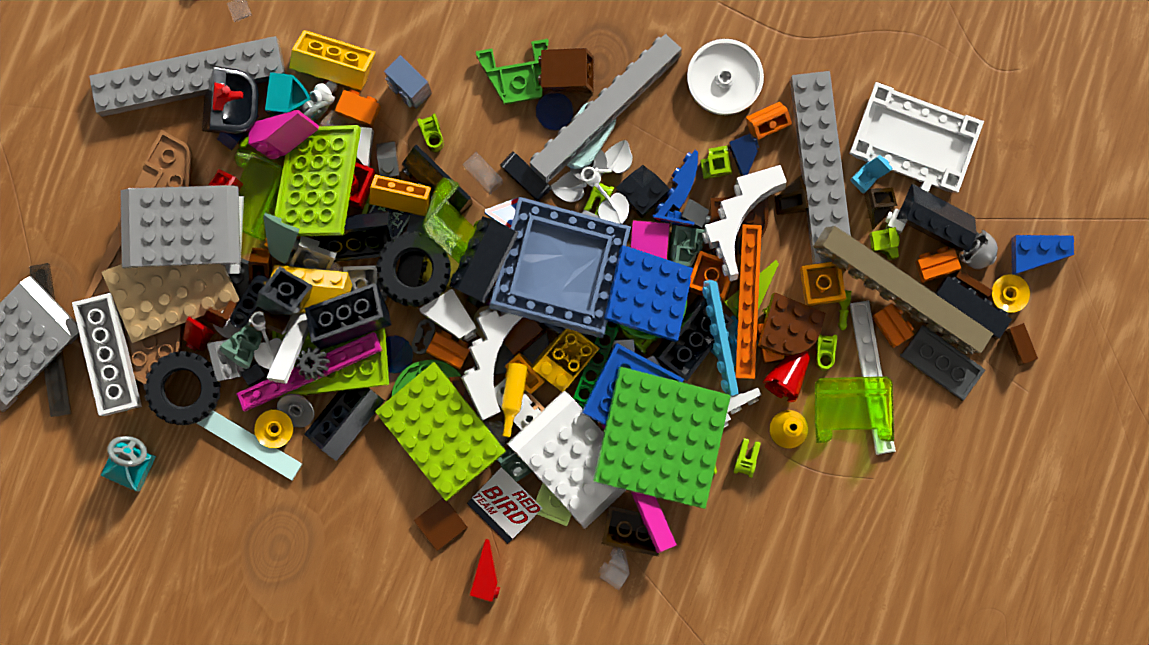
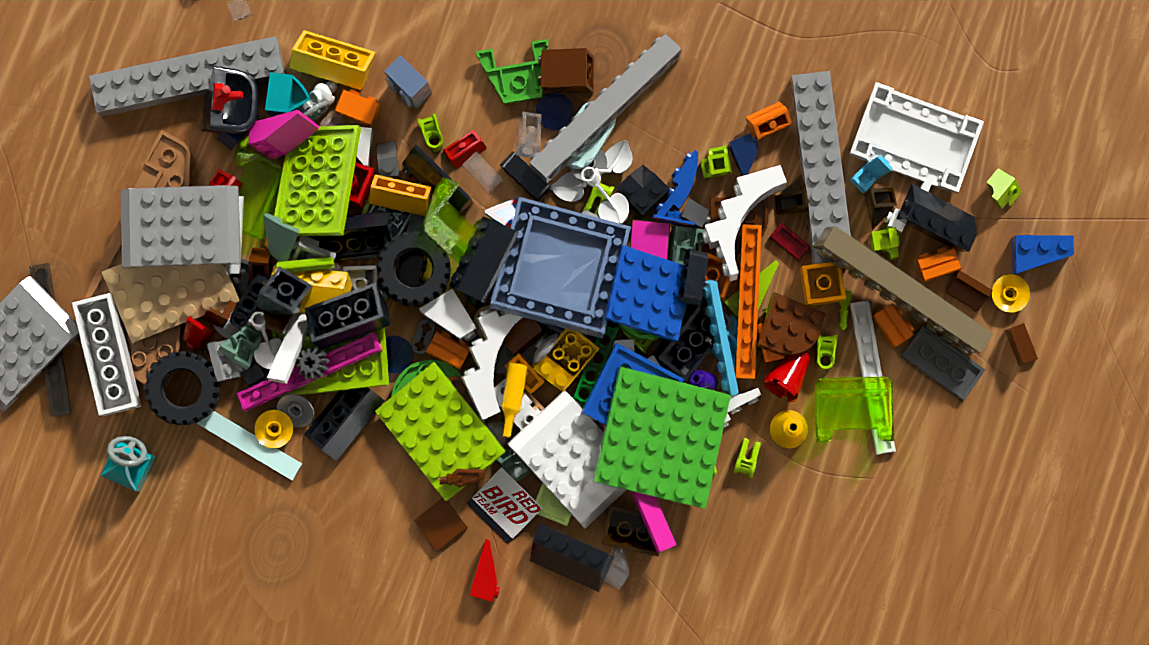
(307, 264): none -> lime axle
(462, 477): none -> reddish brown piece
(464, 148): none -> red slope
(528, 134): none -> clear brick
(544, 346): none -> light grey dish
(570, 557): none -> black slope
(693, 277): none -> black beam
(704, 380): none -> dark purple brick
(725, 77): white dish -> none
(789, 242): none -> dark red tile
(973, 306): black brick -> none
(982, 251): light grey cylinder -> none
(1004, 188): none -> brick

